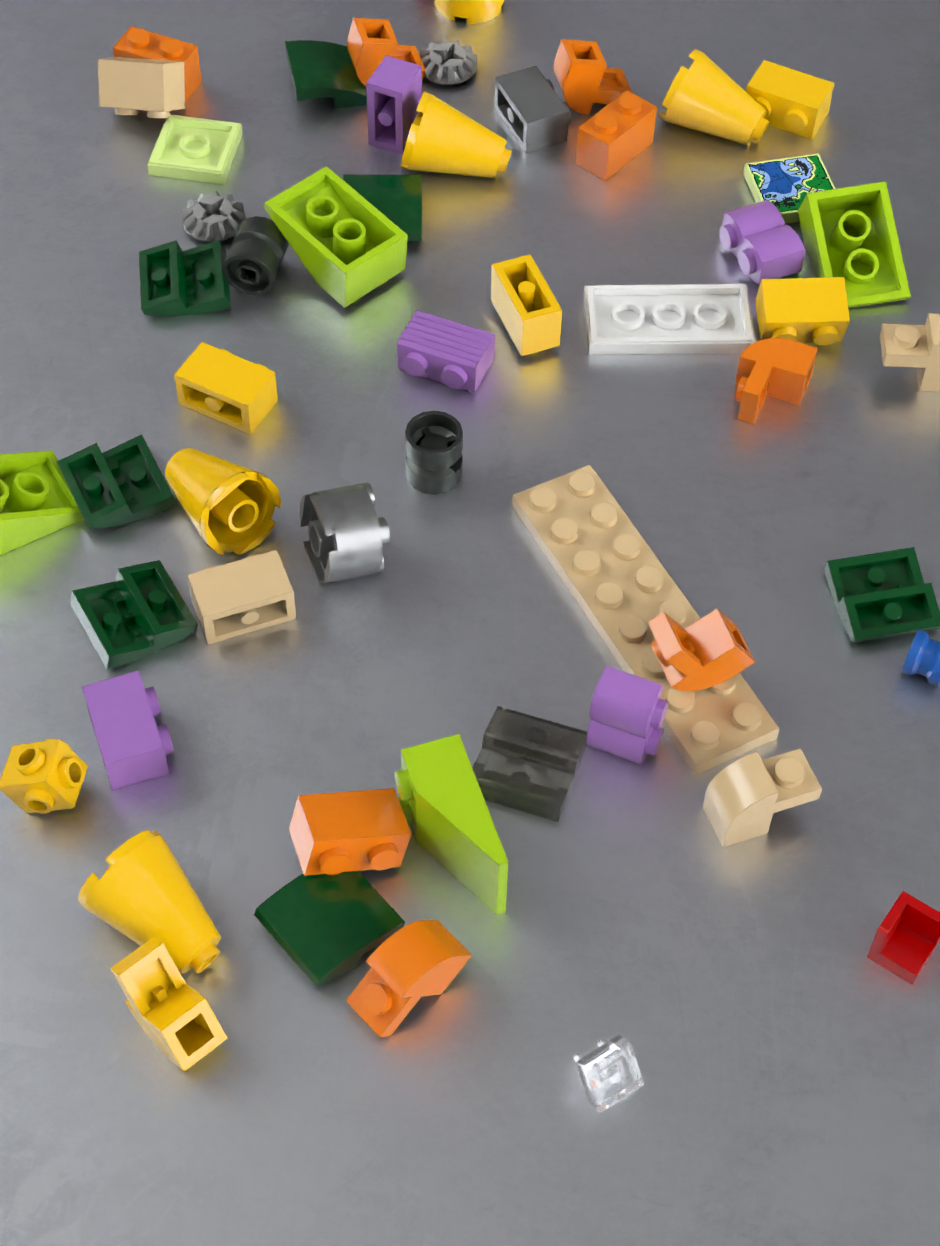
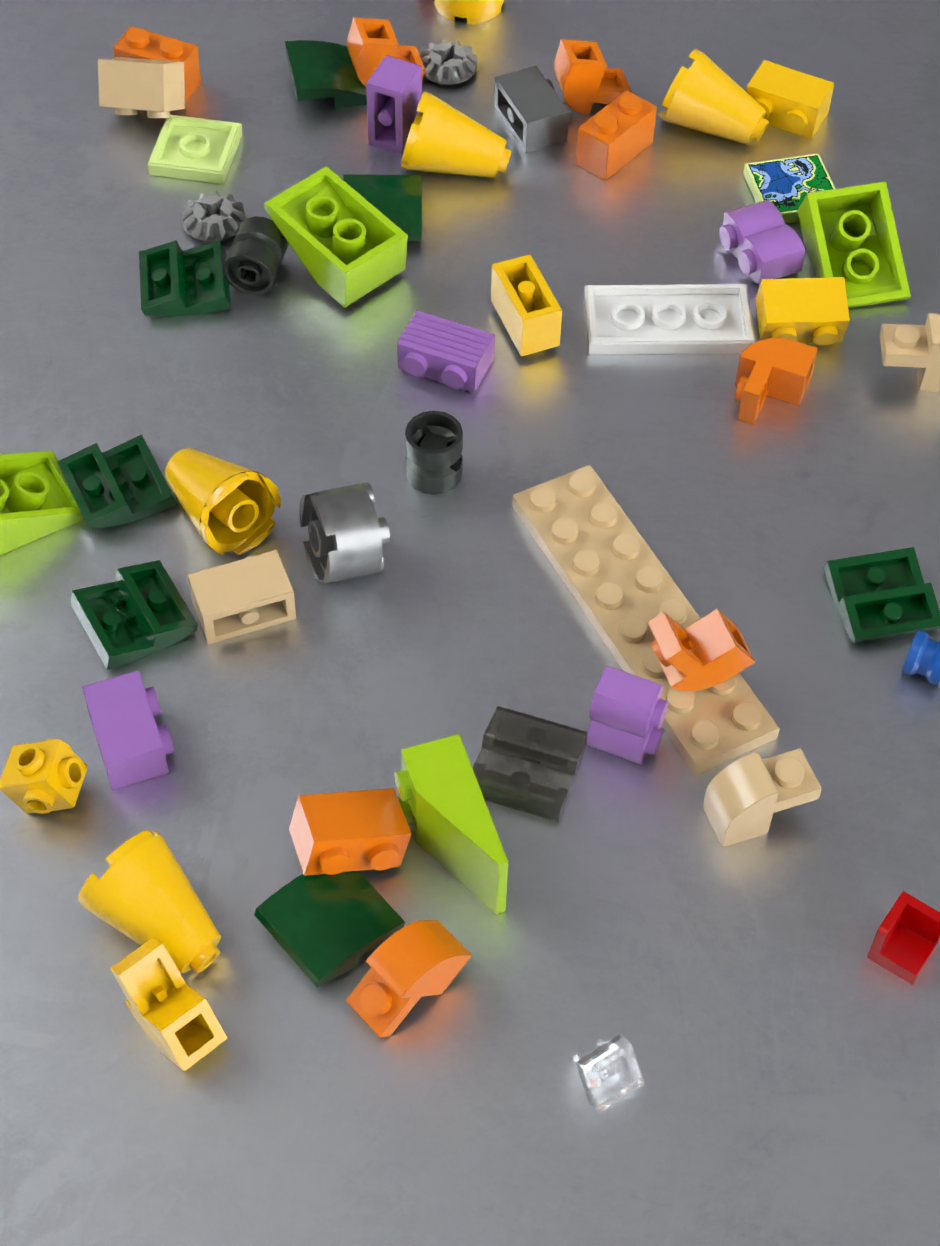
(226, 387): yellow brick -> none

